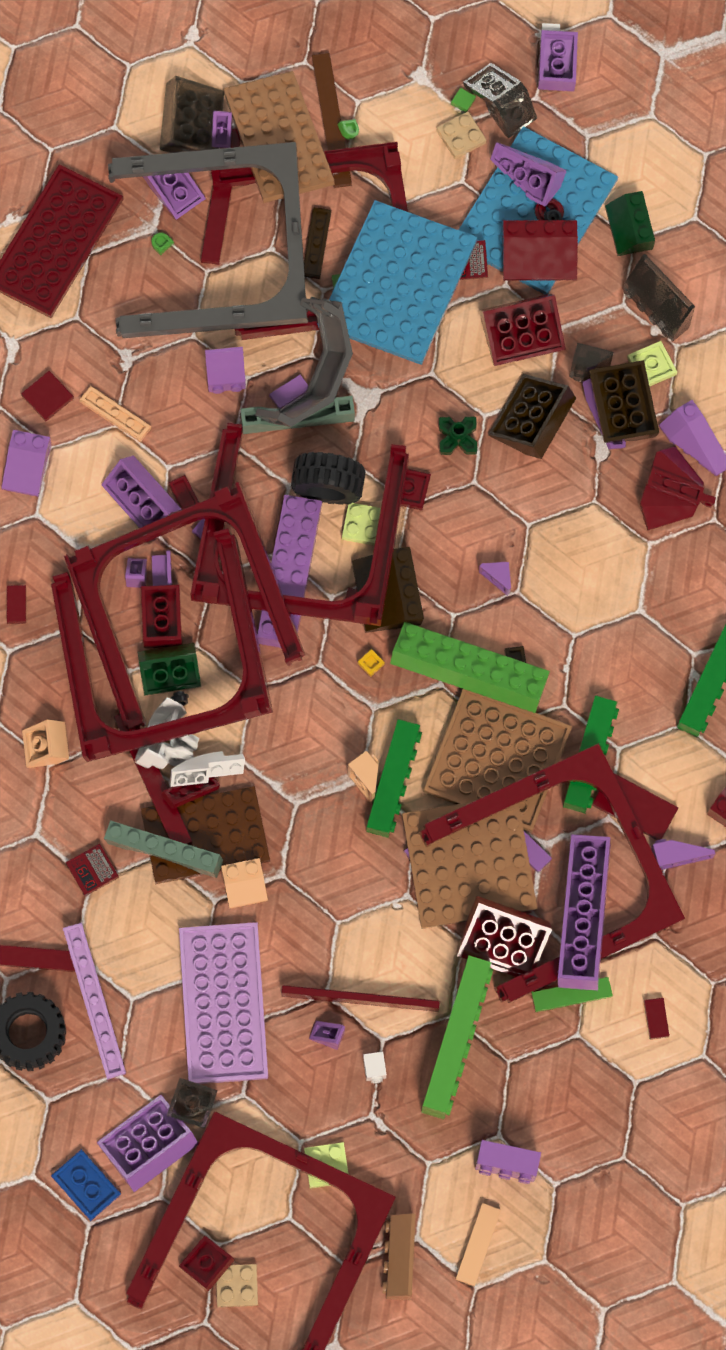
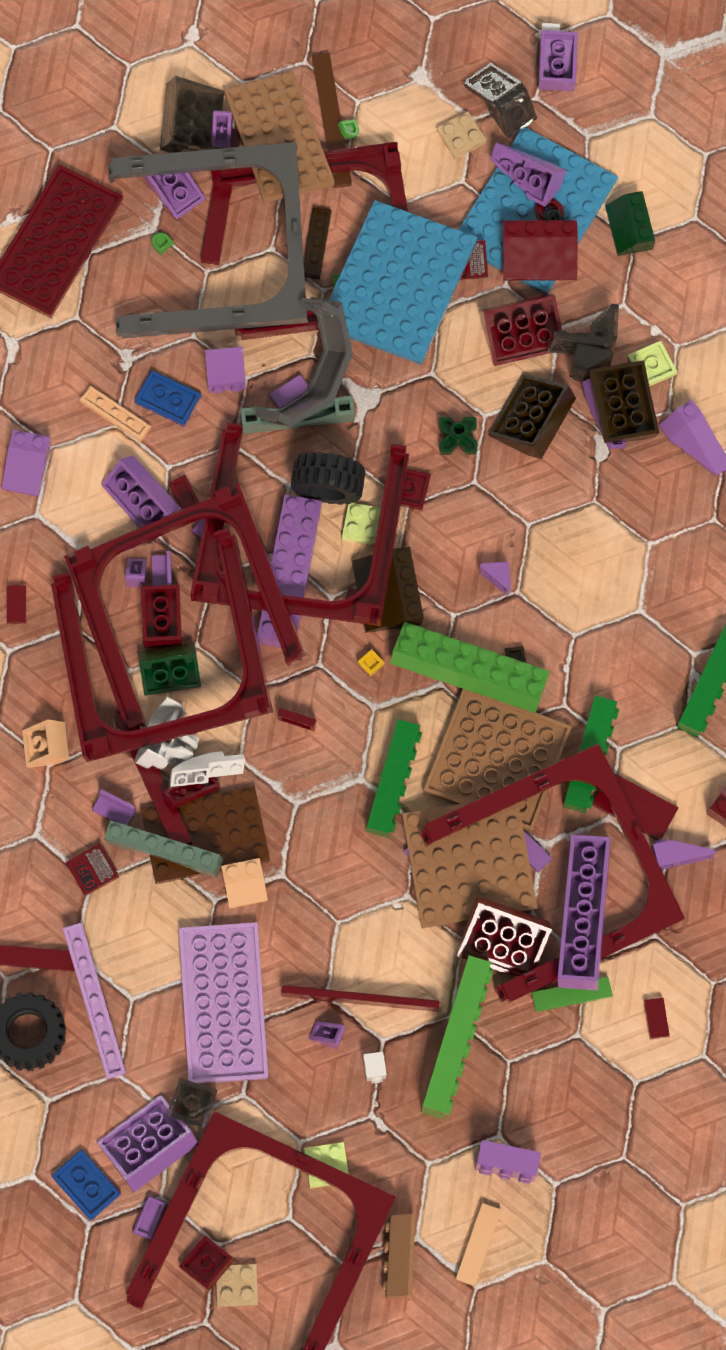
(47, 396): dark red tile -> none
(114, 808): none -> medium lavender panel
(150, 1218): none -> medium lavender tile
(167, 398): none -> blue tile
(180, 697): black plate -> none
(297, 719): none -> dark red tile
(364, 774): light nougat slope -> none
(463, 100): bright green tile -> none
(601, 334): none -> clear smoke bracket
(659, 298): clear smoke slope -> none
(672, 490): dark red panel -> none

